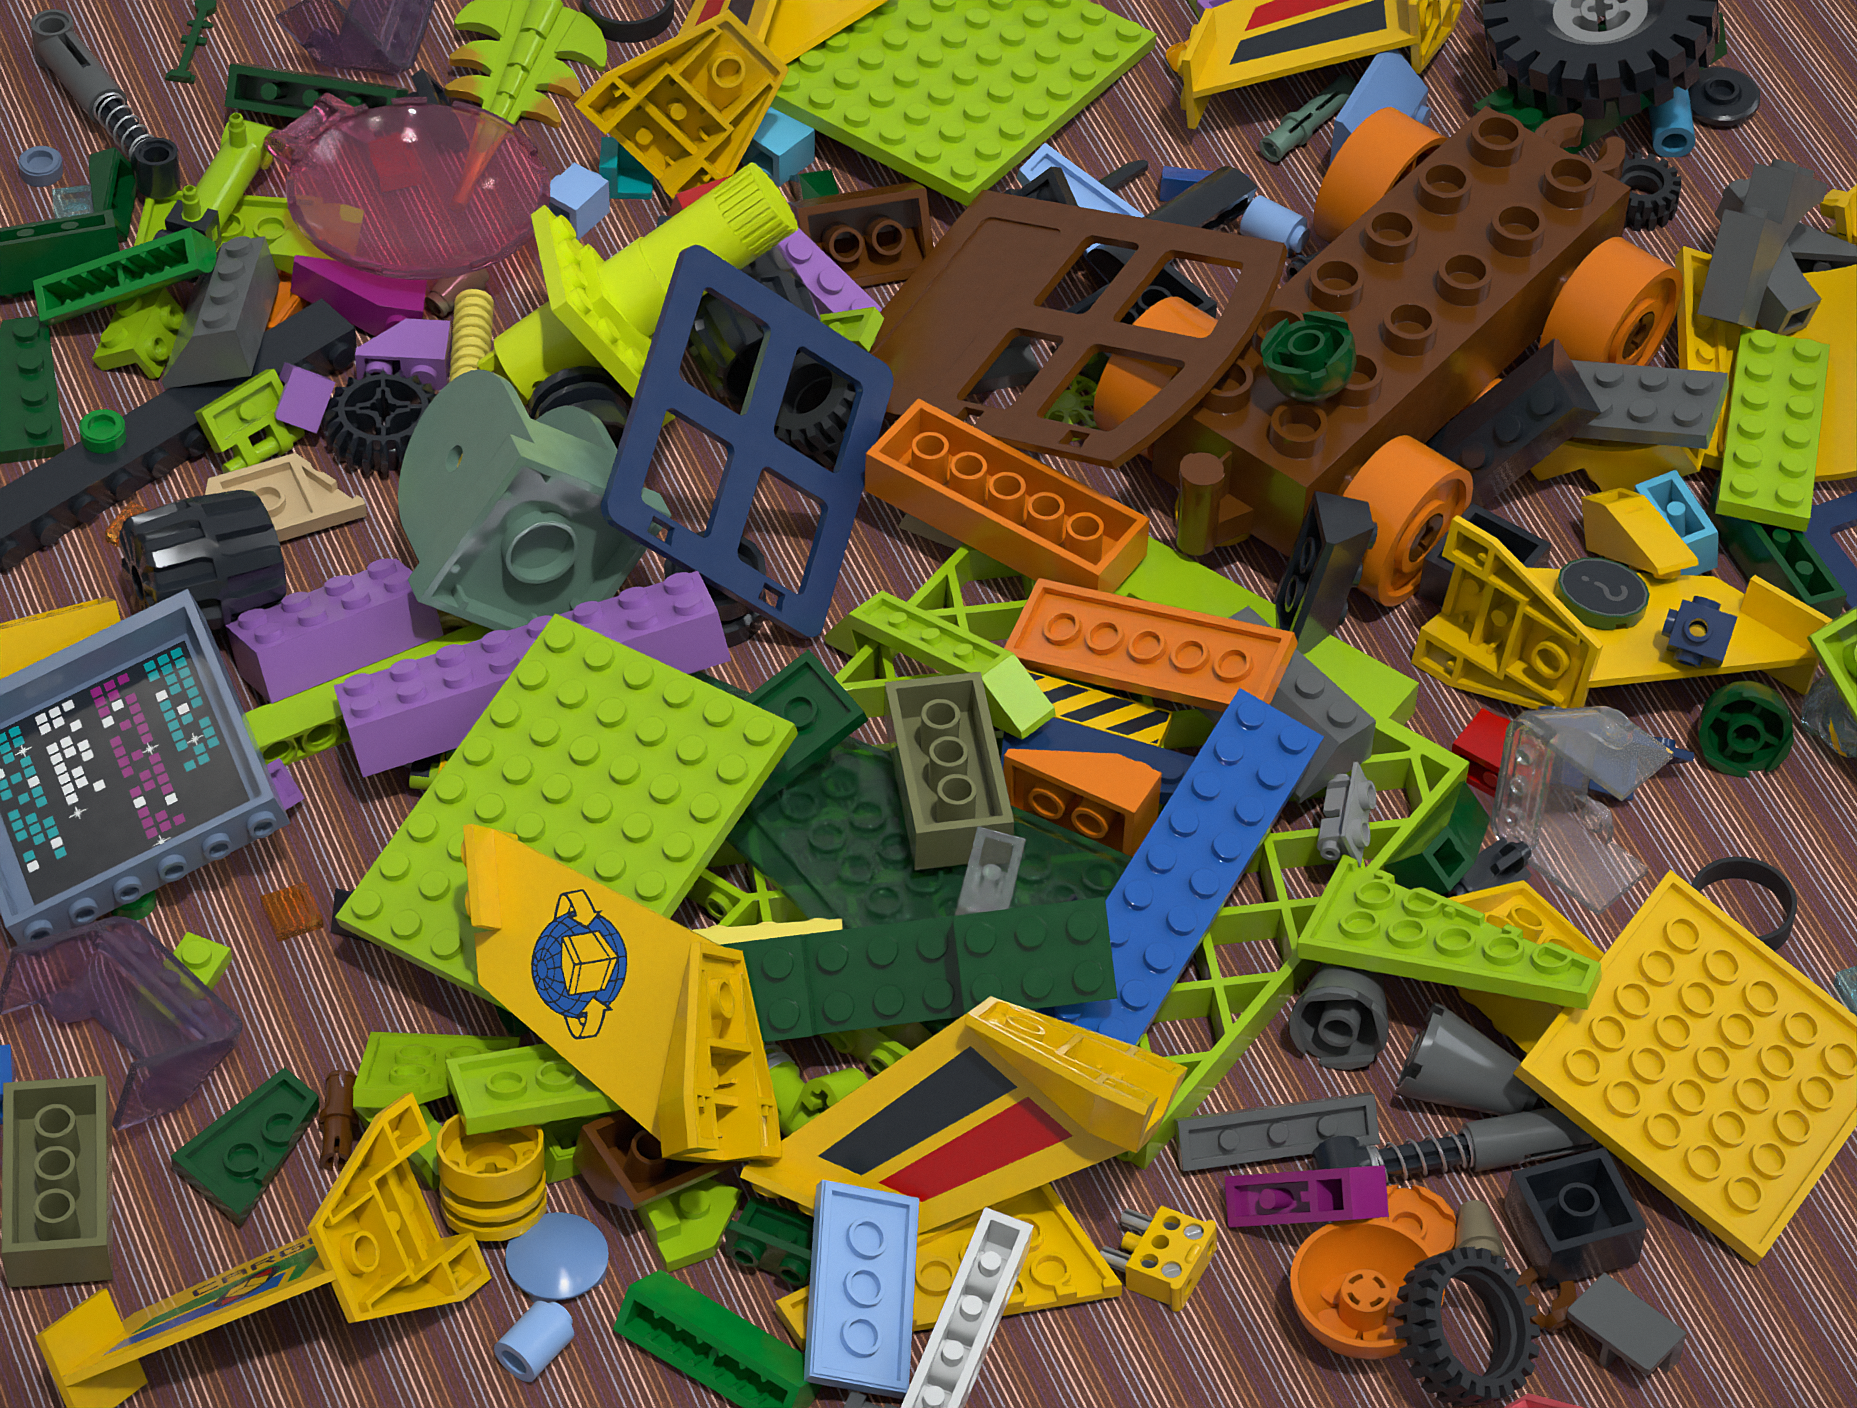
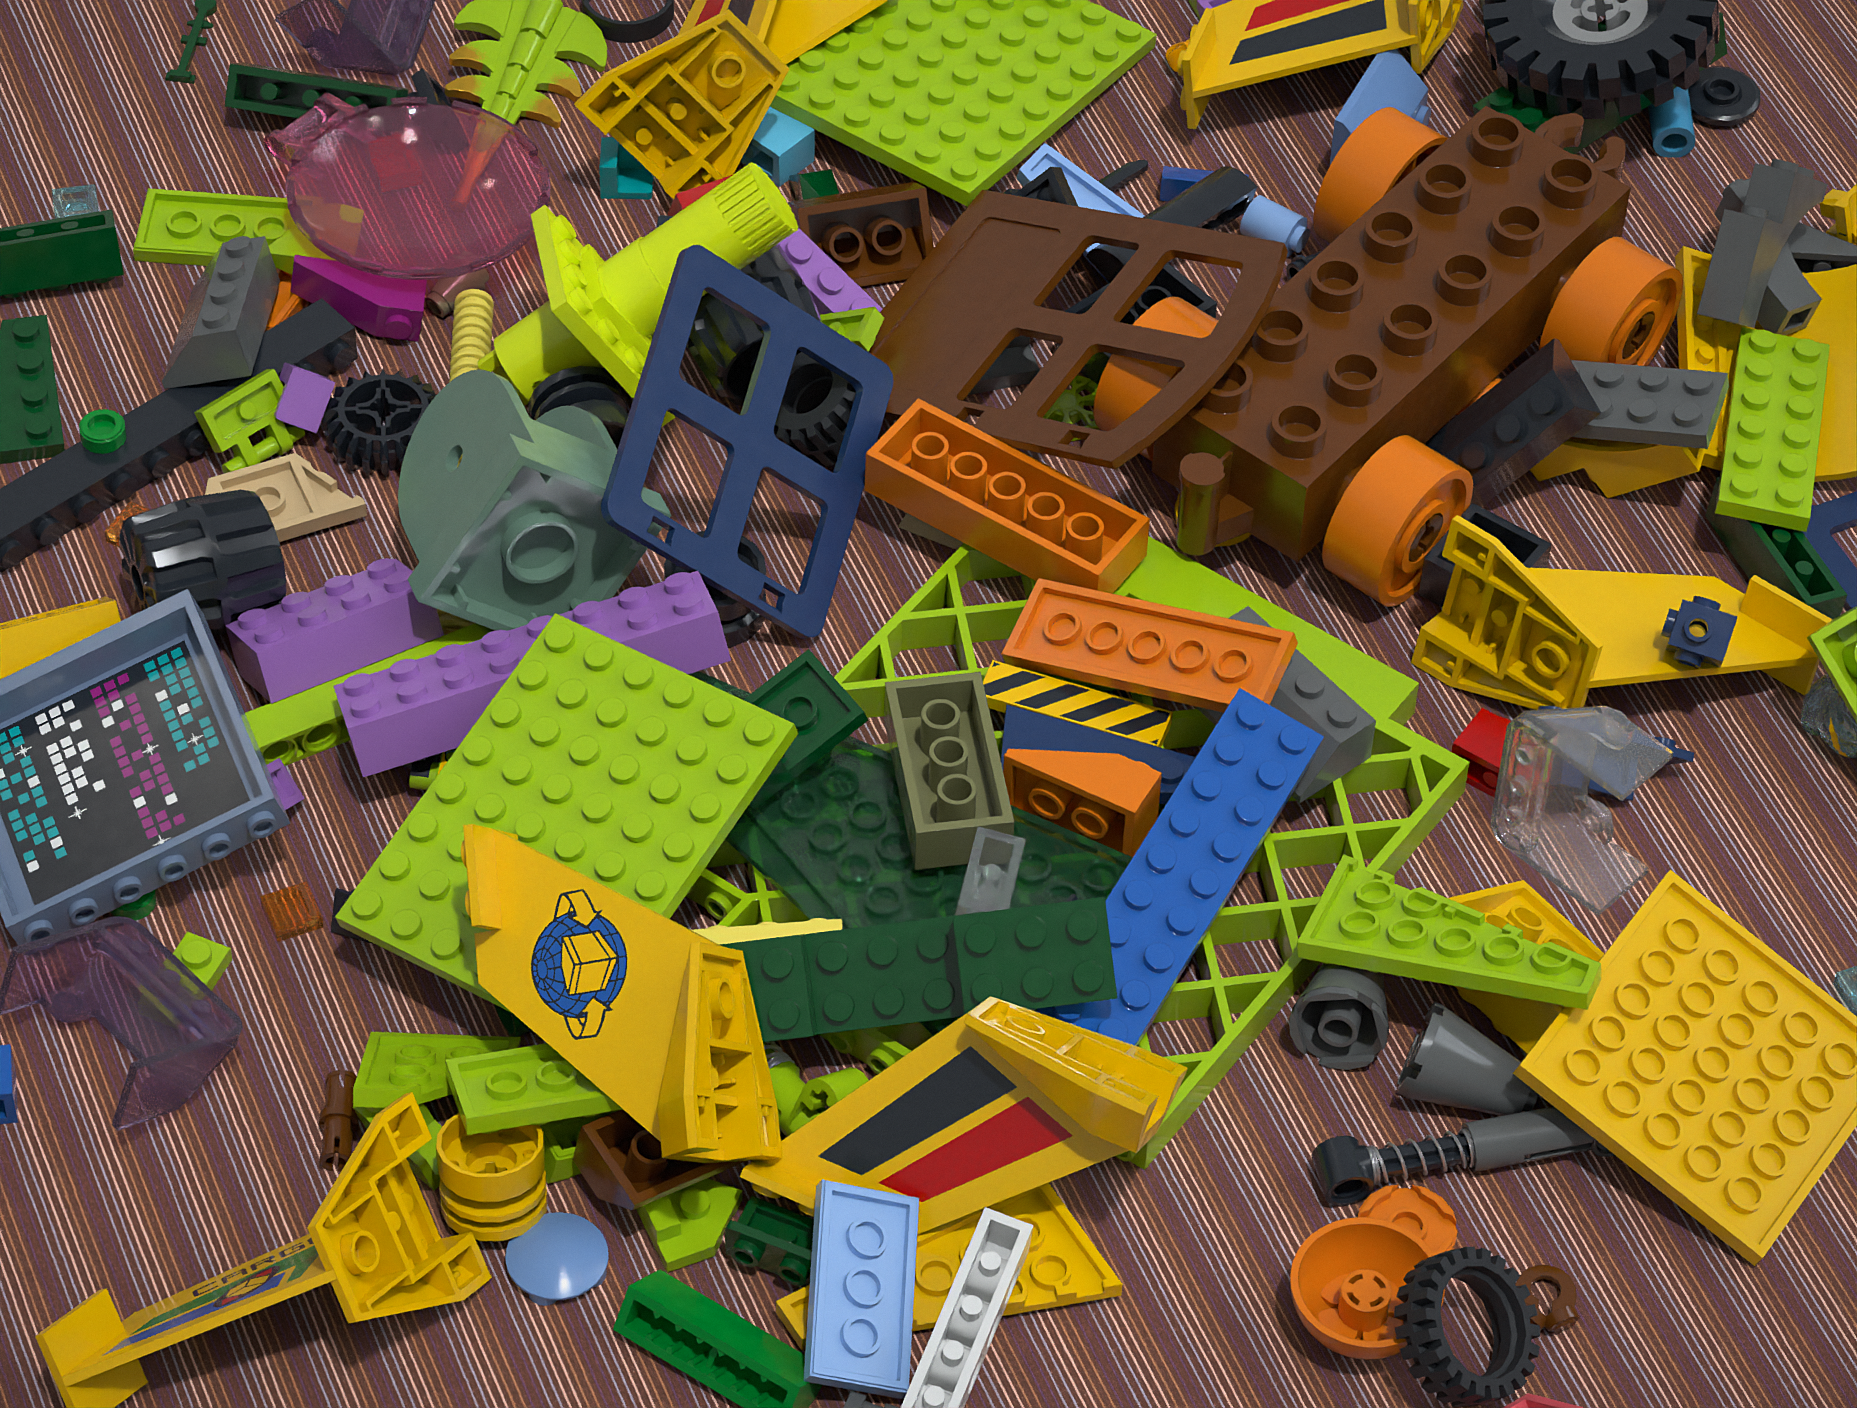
(40, 166): sand blue tile -> none
(57, 1181): olive brick -> none
(105, 103): piece -> none
(113, 187): dark green slope -> none
(123, 275): green brick -> none
(141, 333): lime bracket -> none
(223, 183): lime piece -> none
(248, 1144): dark green wing -> none
(414, 347): medium lavender slope -> none
(535, 1340): light blue brick -> none
(580, 198): light blue brick -> none
(1011, 693): lime slope -> none
(1168, 1255): yellow piece -> none
(1273, 1130): dark grey plate -> none
(1281, 141): sand green pin -> none
(1306, 1196): magenta slope -> none
(1310, 356): dark green cylinder -> none
(1323, 568): black slope -> none
(1350, 800): light grey hinge -> none
(1443, 844): dark green slope -> none
(1477, 1228): dark tan cone -> none
(1495, 866): black hinge -> none
(1575, 1217): black brick -> none
(1602, 593): tile -> none
(1627, 1327): dark grey panel -> none
(1633, 532): yellow slope -> none
(1660, 182): black tyre -> none
(1686, 517): medium azure brick -> none
(1745, 728): dark green cylinder -> none
(1761, 873): black tyre -> none

